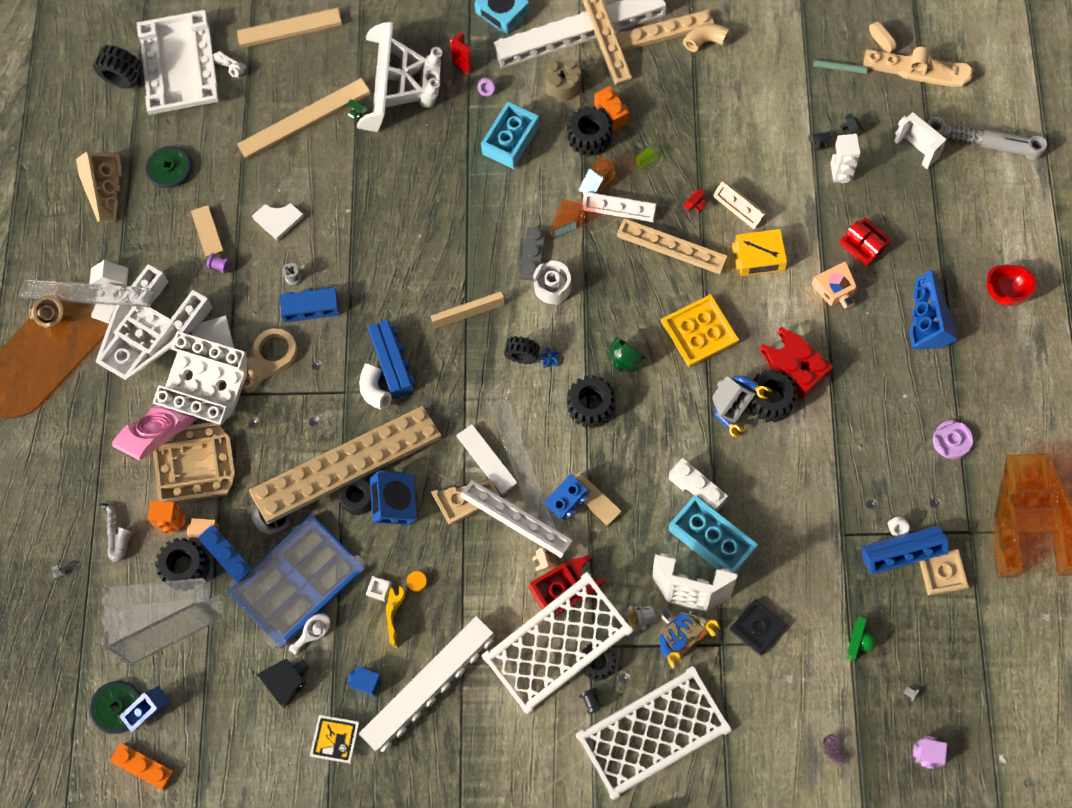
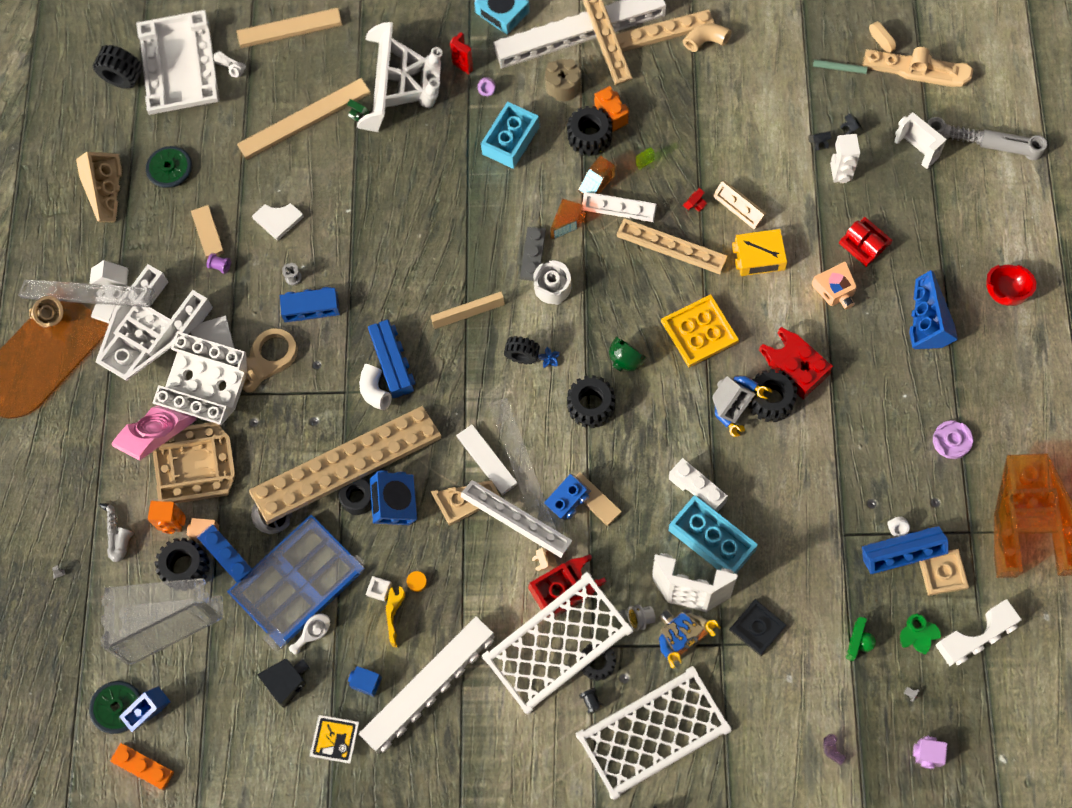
(921, 636): none -> green plate
(958, 646): none -> white arch

